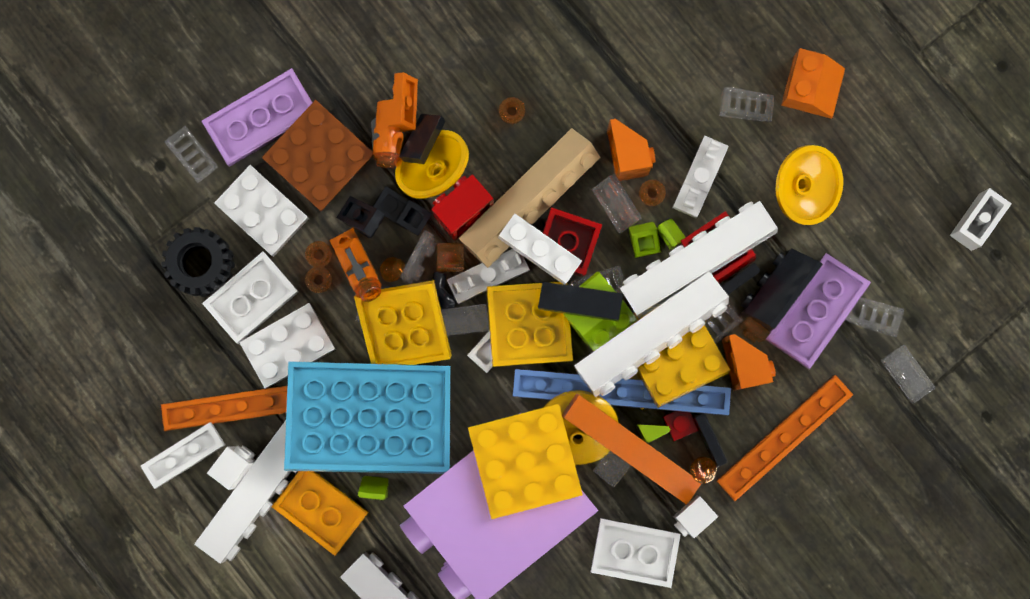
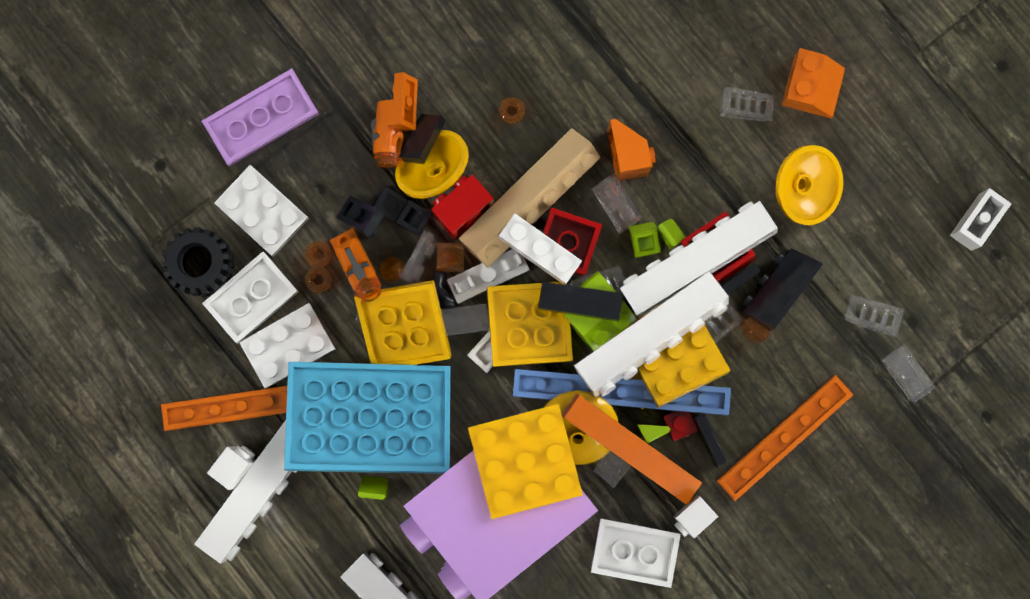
(179, 135): clear slope -> none
(182, 455): white plate -> none
(318, 155): dark orange plate -> none
(320, 510): light orange tile -> none
(658, 187): clear orange plate -> none
(700, 177): white plate -> none
(708, 467): clear orange plate -> none
(746, 363): orange slope -> none
(818, 311): lavender tile -> none

